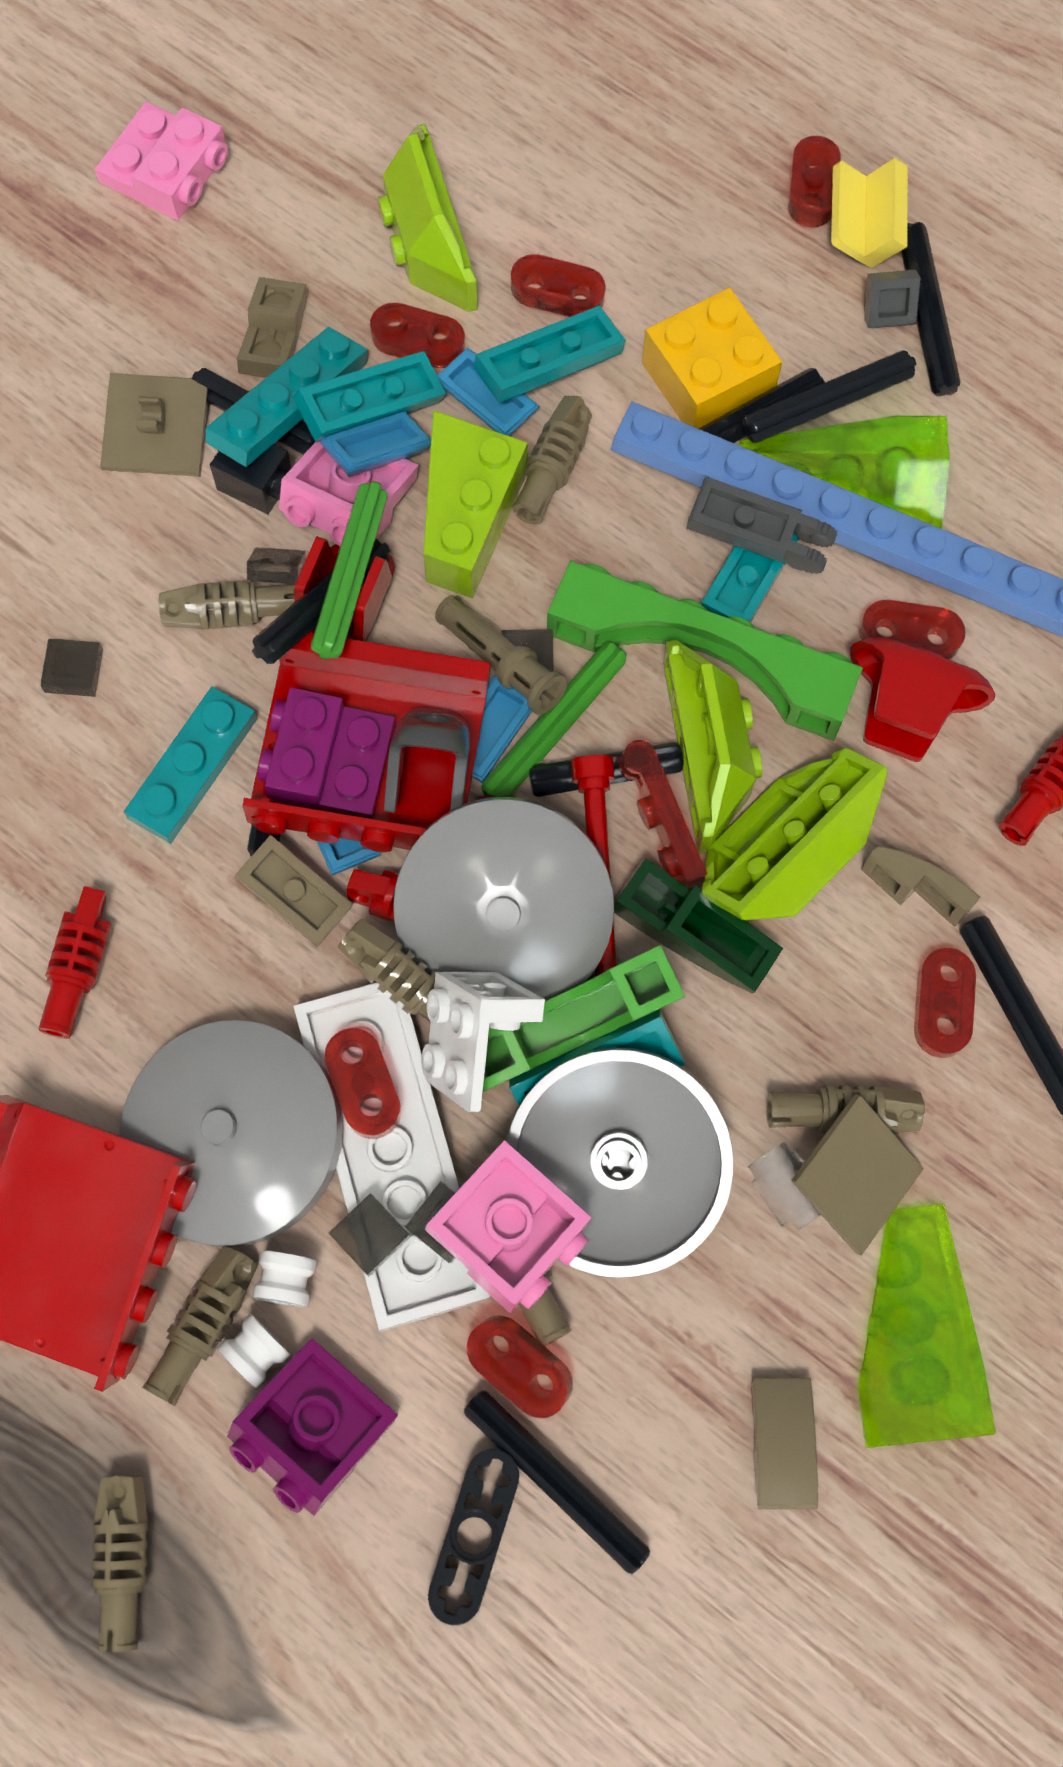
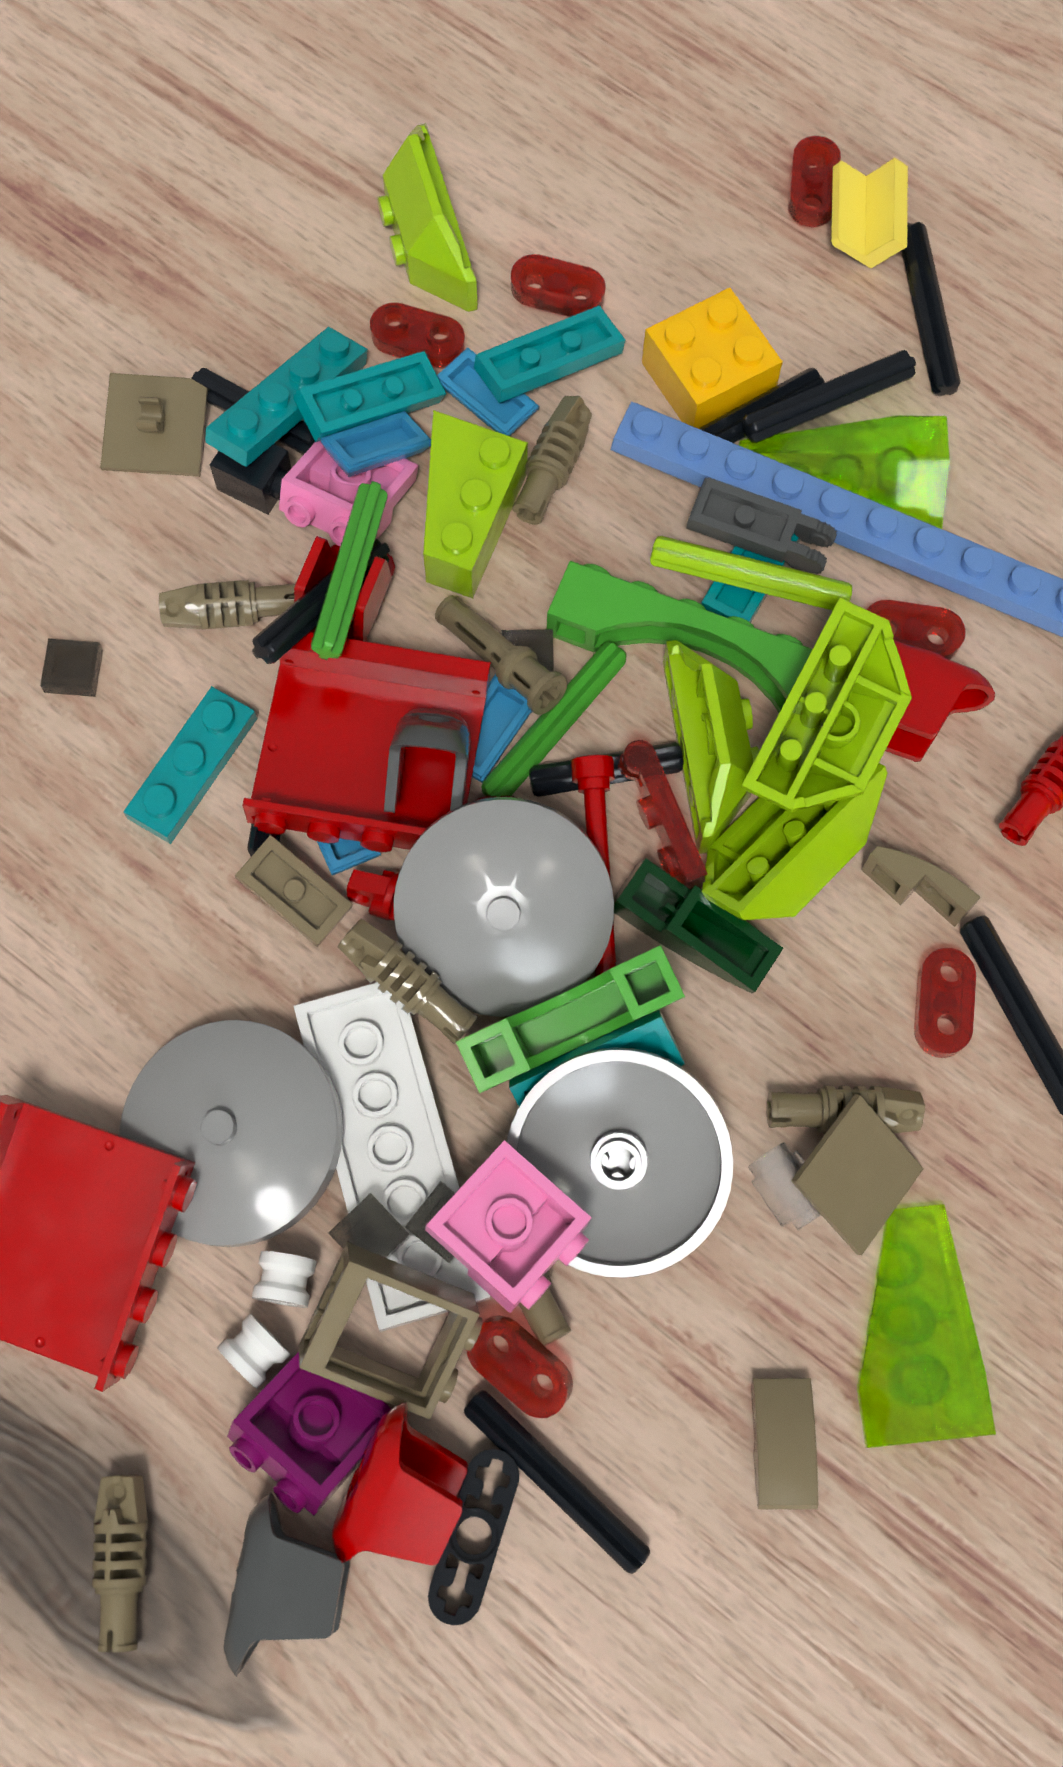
(74, 962): red hinge -> none
(164, 158): bright pink plate -> none
(199, 1326): dark tan hinge -> none
(273, 326): dark tan slope -> none
(275, 565): clear smoke tile -> none
(281, 1588): none -> dark grey piece
(326, 754): magenta plate -> none
(361, 1082): clear red plate -> none
(401, 1495): none -> red piece
(438, 1378): none -> dark tan window
(460, 1018): white bracket -> none
(748, 573): none -> lime axle
(834, 715): none -> lime wedge
(892, 298): dark grey tile -> none

